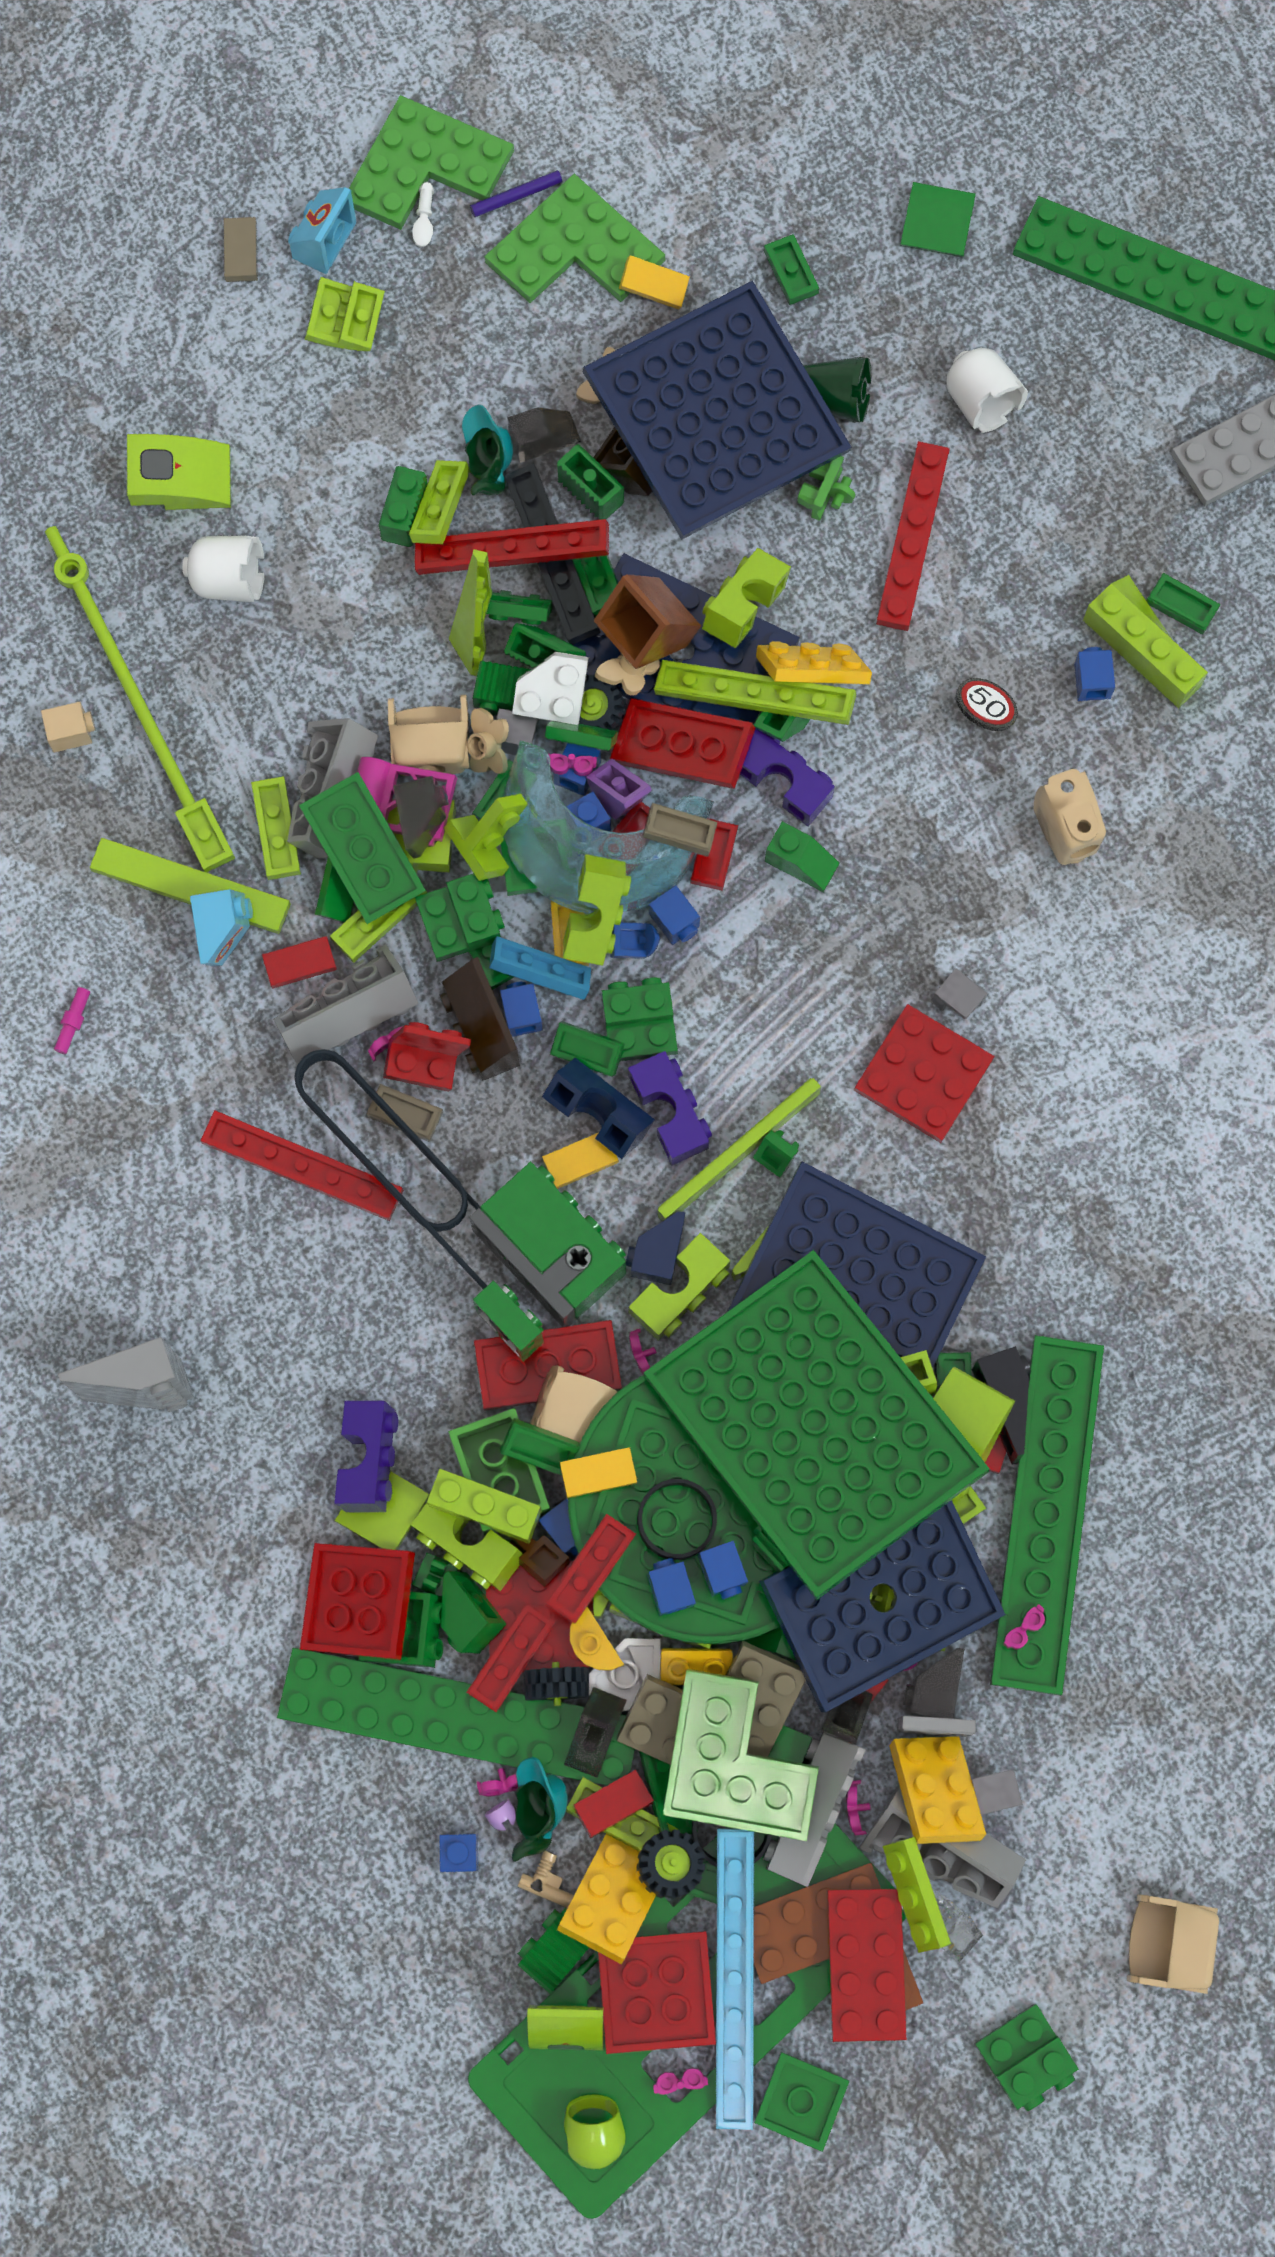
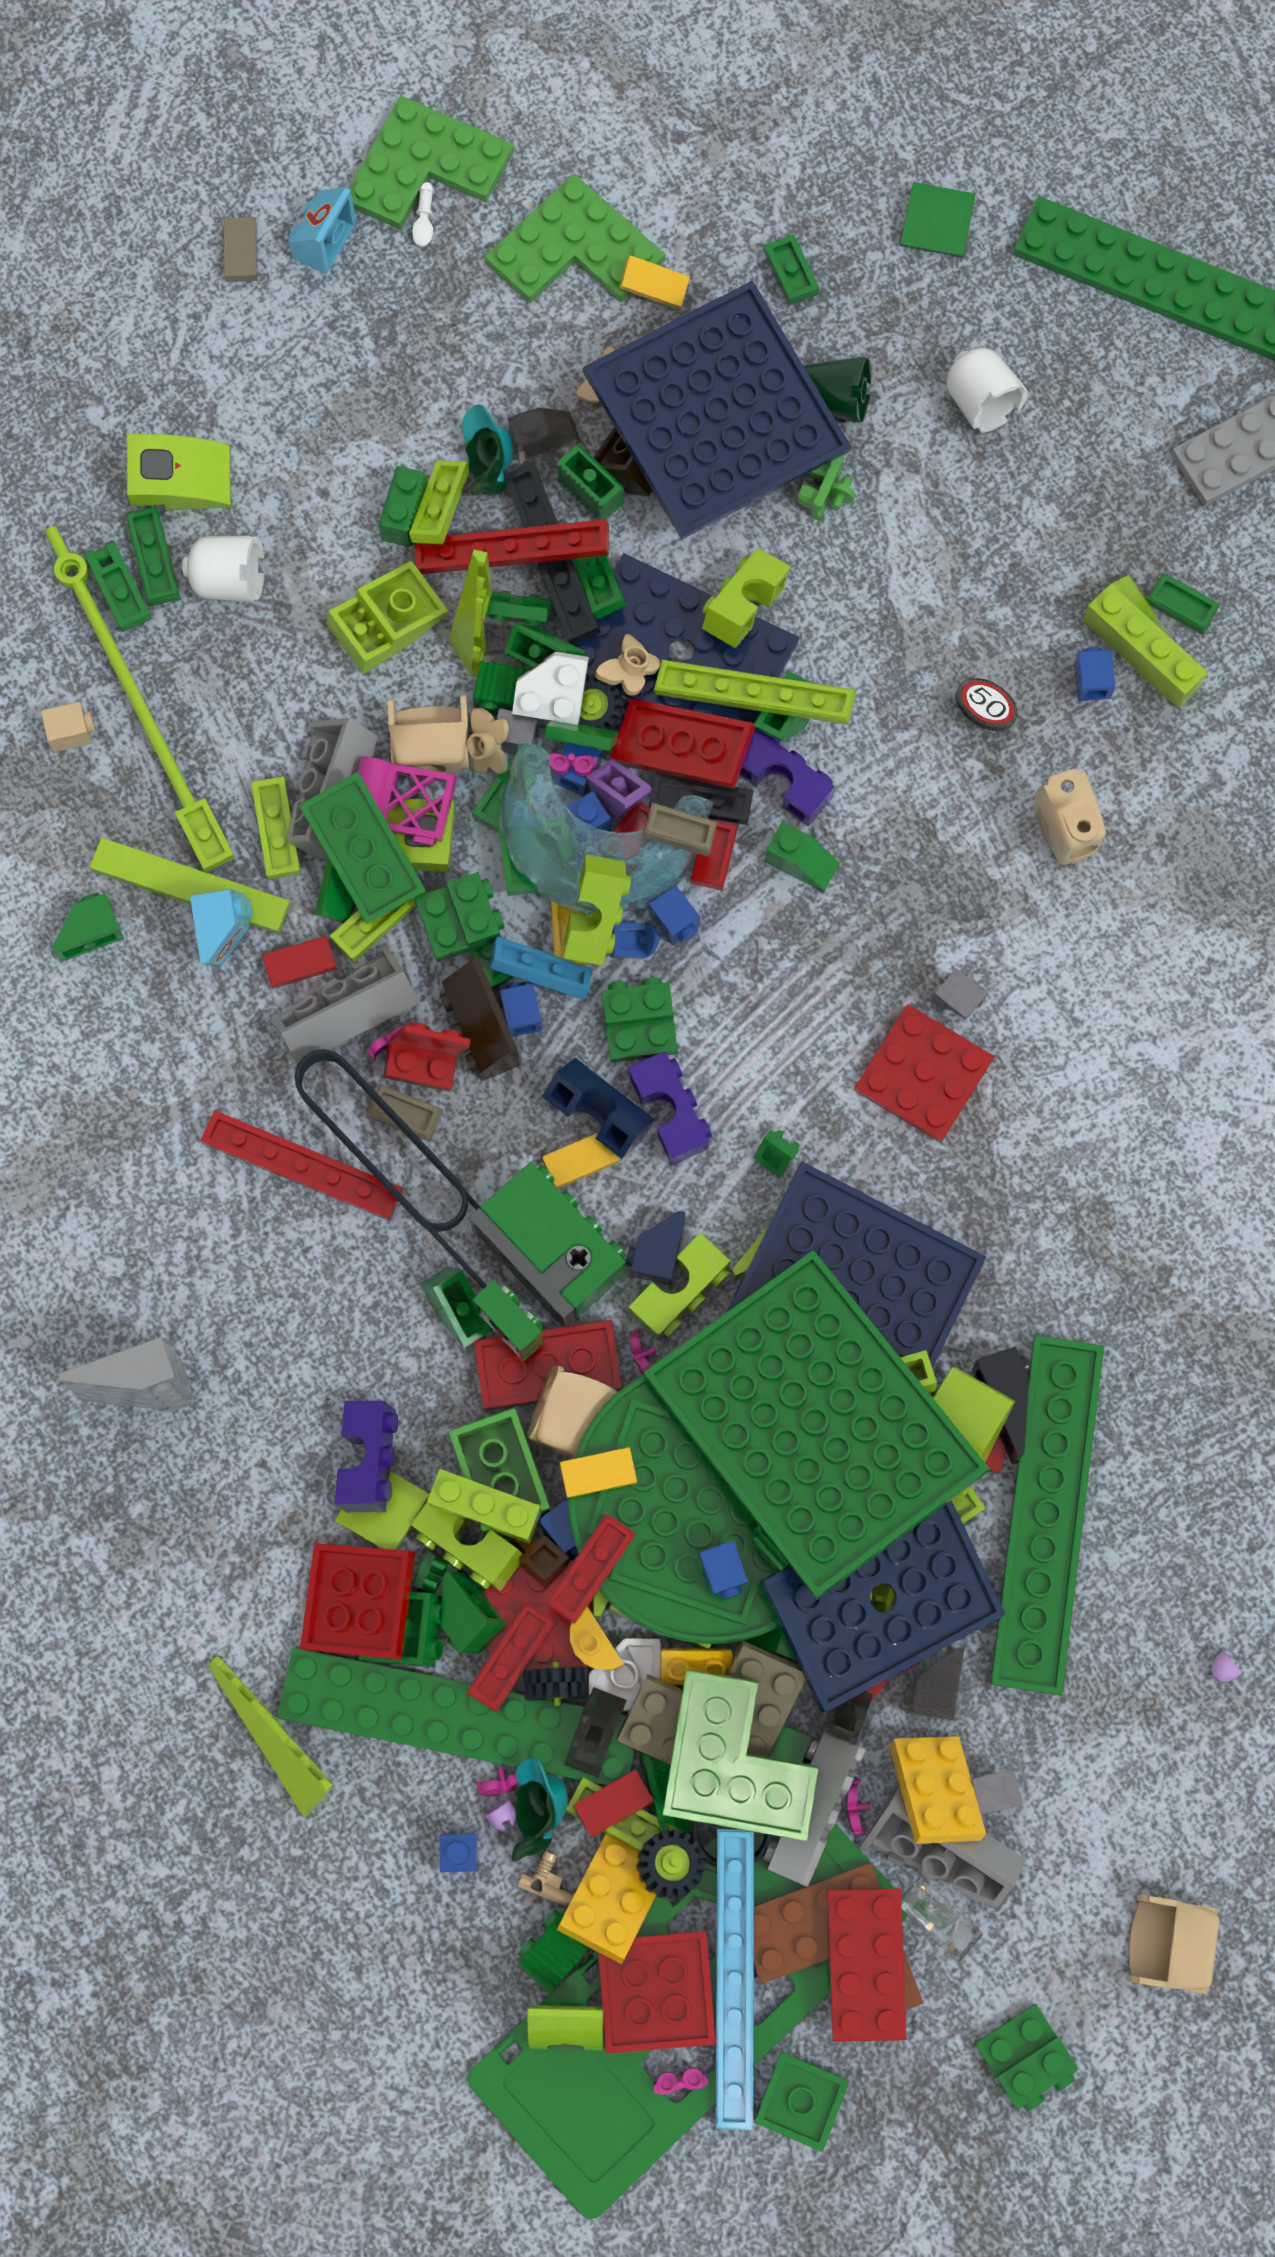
(72, 1020): dark pink bar -> none
(88, 927): none -> green slope
(118, 587): none -> green plate
(153, 556): none -> green tile
(292, 1765): none -> lime wedge
(344, 315): lime slope -> none
(386, 616): none -> lime slope
(420, 812): clear smoke slope -> none
(453, 1304): none -> green slope
(479, 839): lime bracket -> none
(516, 193): dark purple bar -> none
(538, 1446): green tile -> none
(590, 1048): green tile -> none
(594, 2144): lime helmet -> none
(646, 620): dark orange slope -> none
(670, 1587): blue brick -> none
(682, 1482): black tyre -> none
(728, 805): none -> black plate
(739, 1149): lime tile -> none
(813, 663): yellow plate -> none
(912, 536): red plate -> none
(916, 1895): lime plate -> none
(936, 1726): light grey tile -> none
(947, 1361): green tile -> none
(1032, 1621): dark pink piece -> none
(1224, 1668): none -> lavender hinge

